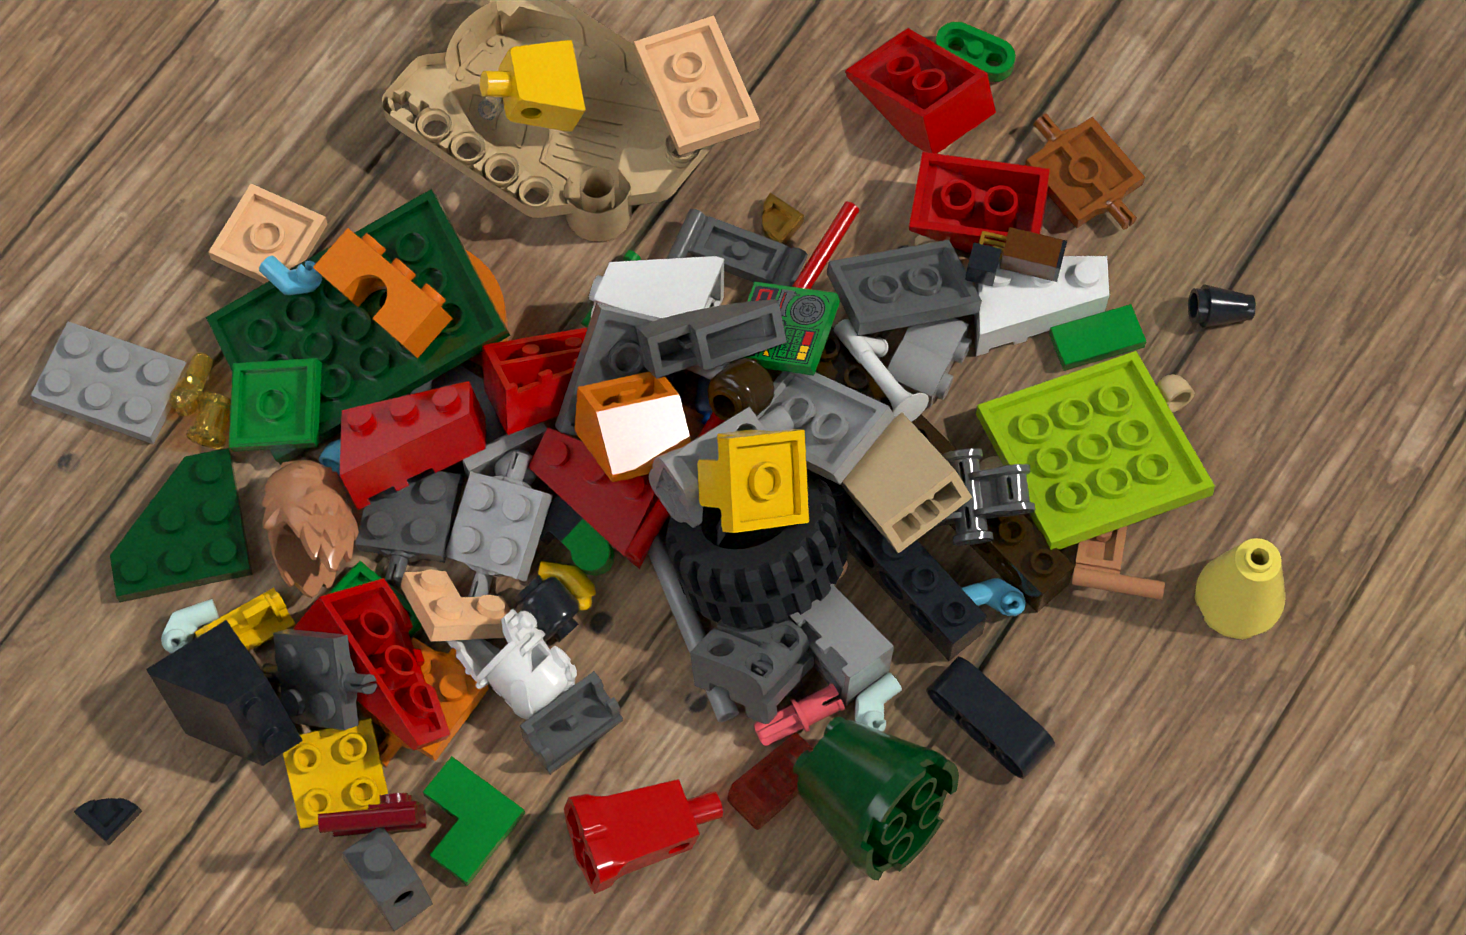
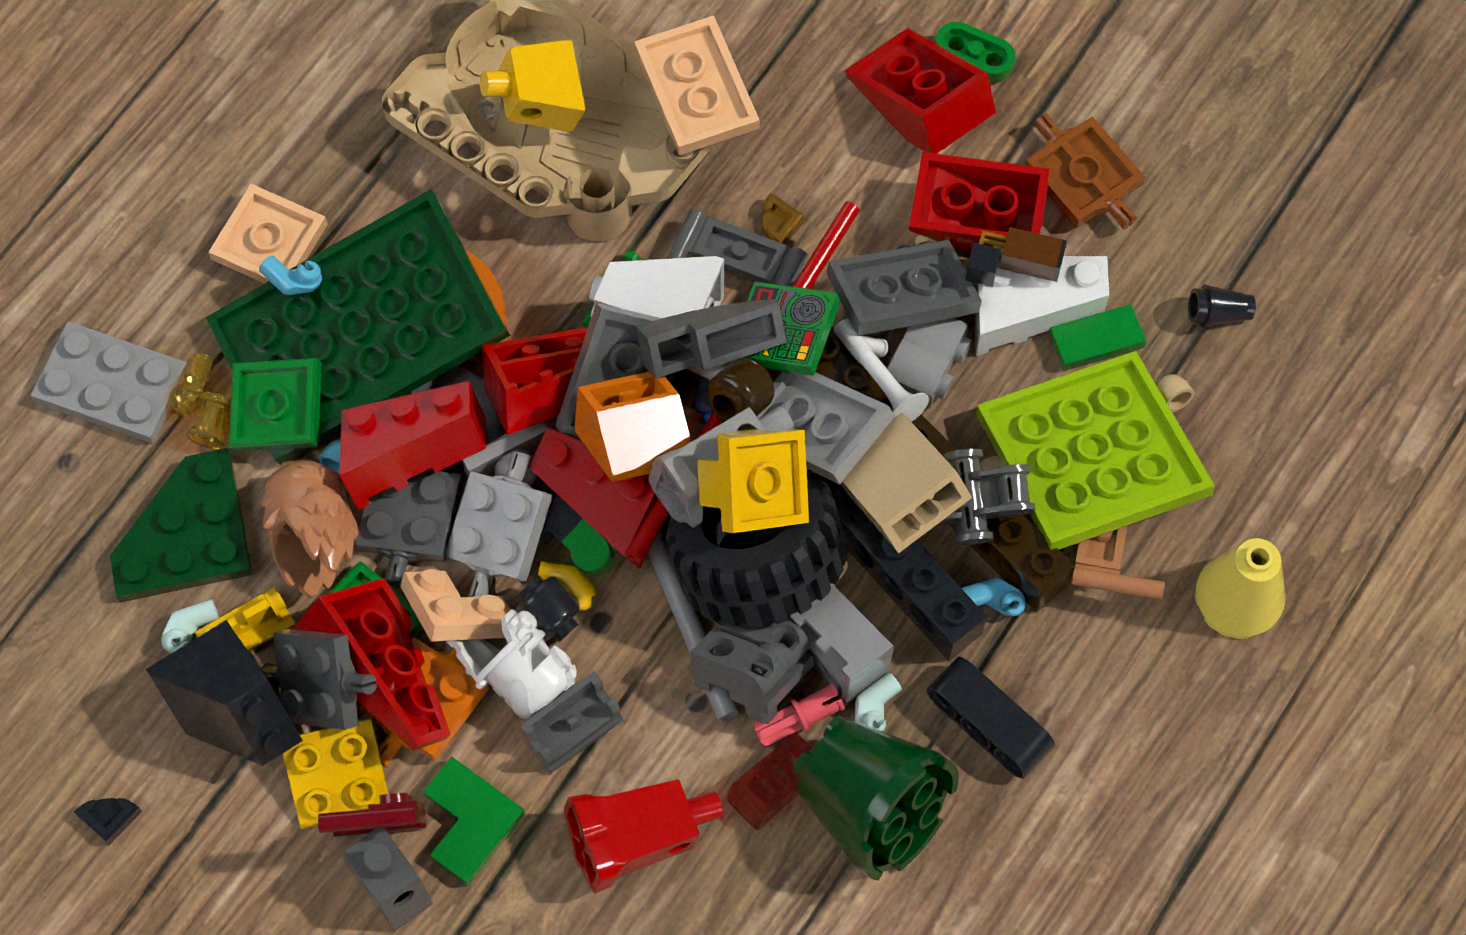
(409, 313): orange arch -> none

